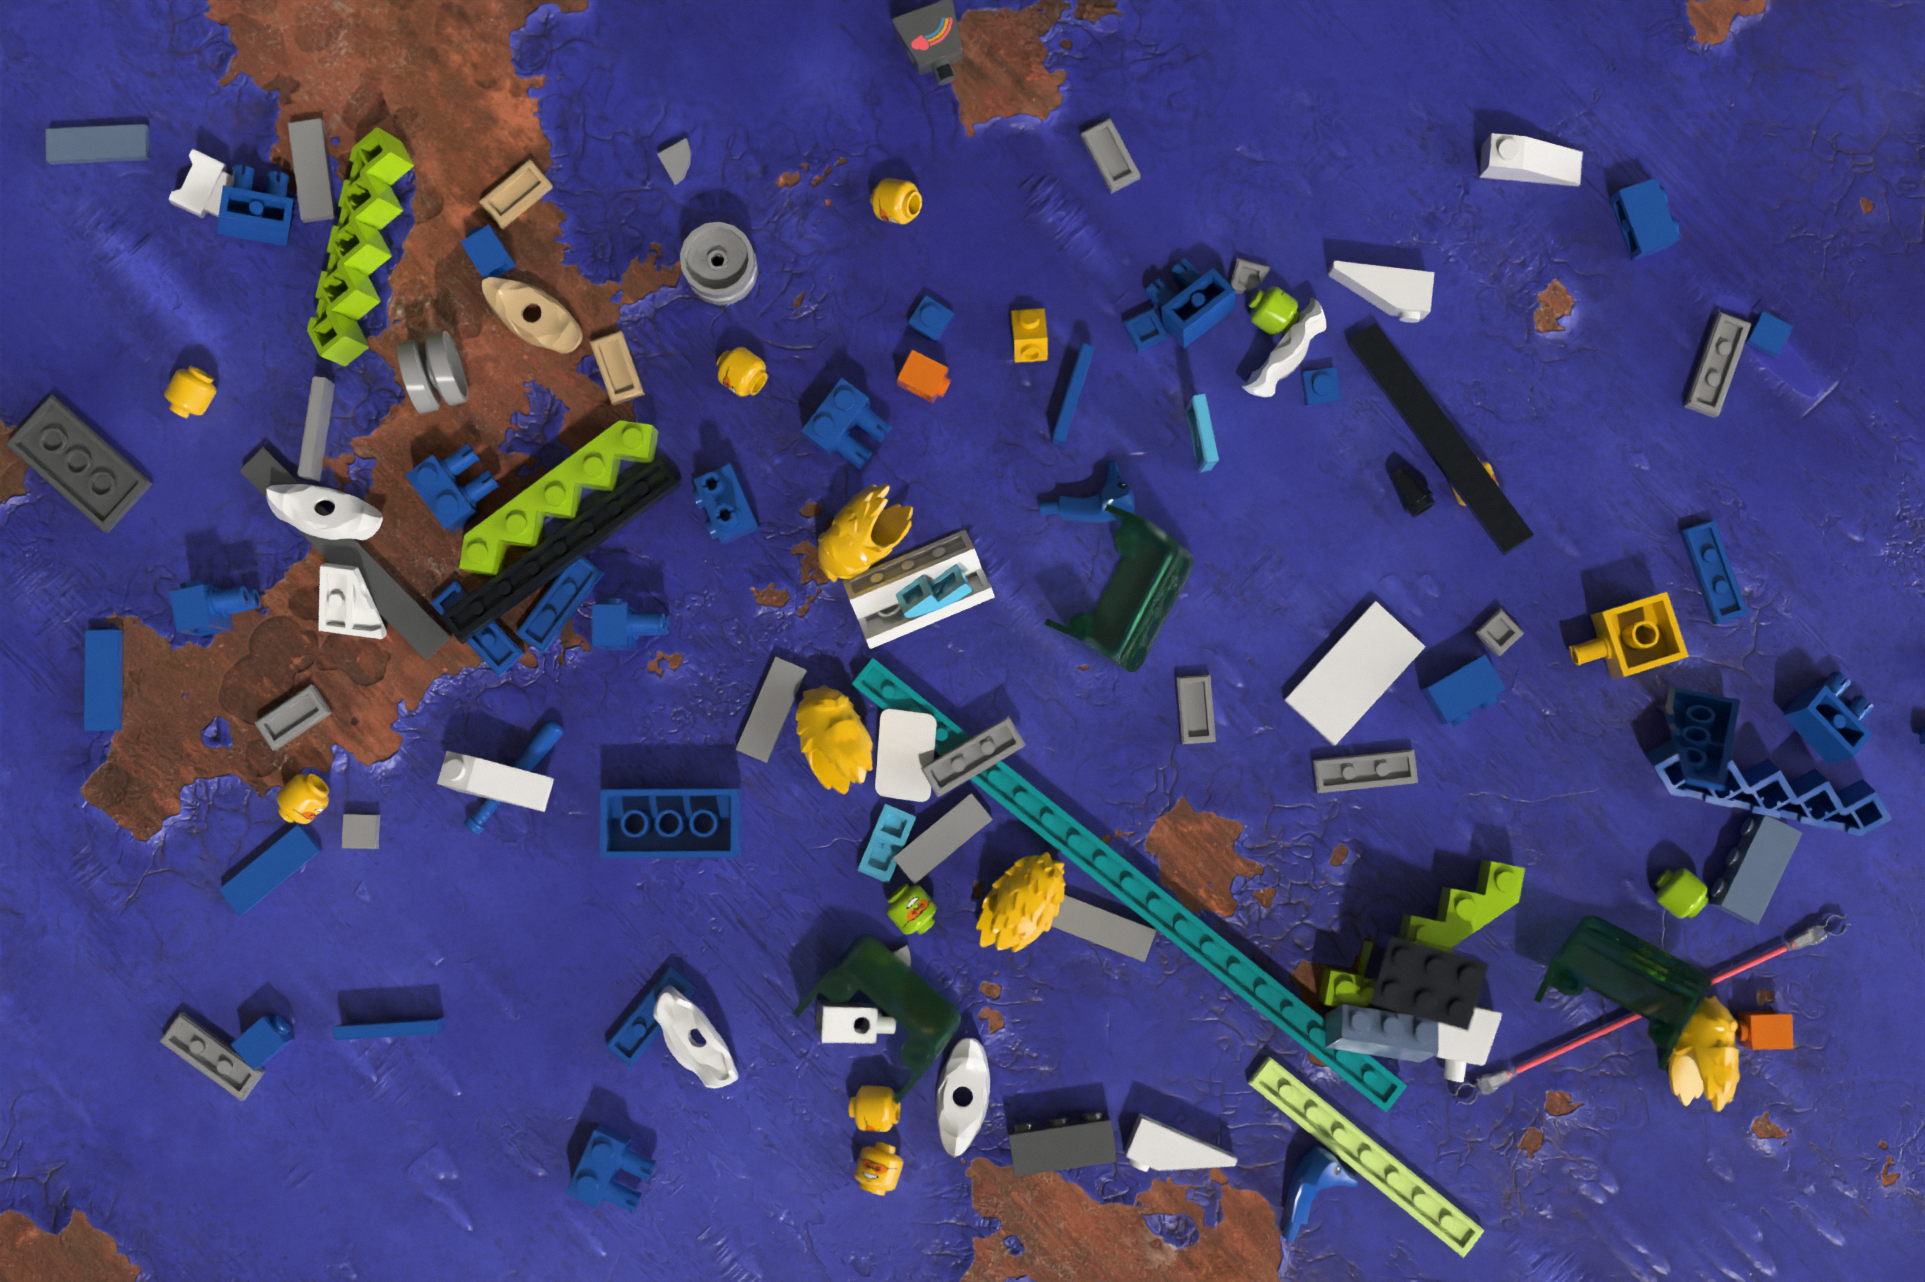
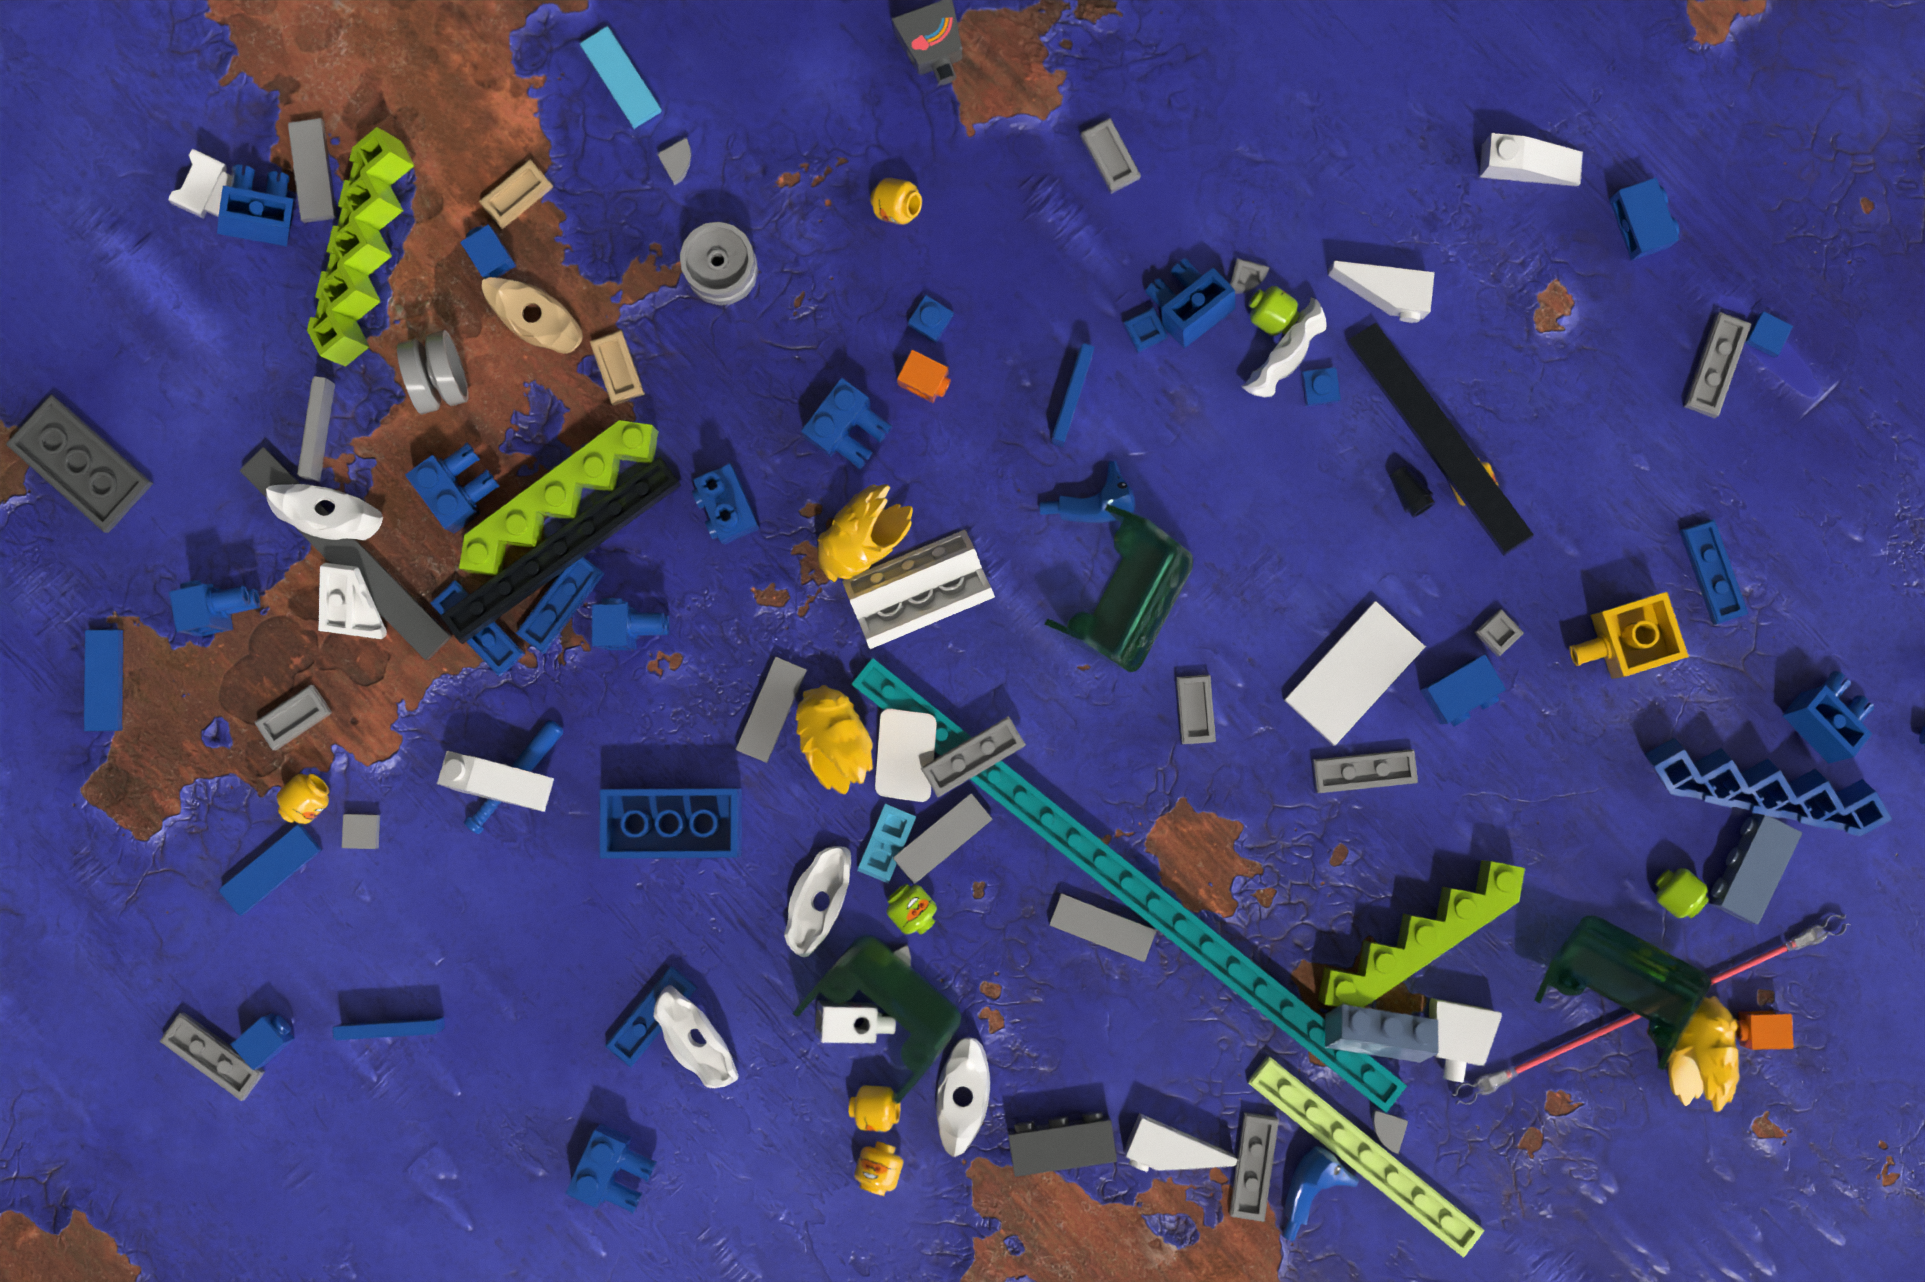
(97, 144): sand blue tile -> none
(190, 392): yellow head -> none
(620, 77): none -> medium azure tile
(741, 371): yellow head -> none
(805, 924): none -> white piece
(925, 597): medium azure slope -> none
(1022, 903): yellow head -> none
(1029, 335): yellow bracket -> none
(1201, 433): medium azure tile -> none
(1254, 1166): none -> light grey tile
(1389, 1129): none -> light grey tile
(1423, 979): black brick -> none
(1702, 734): blue wedge -> none

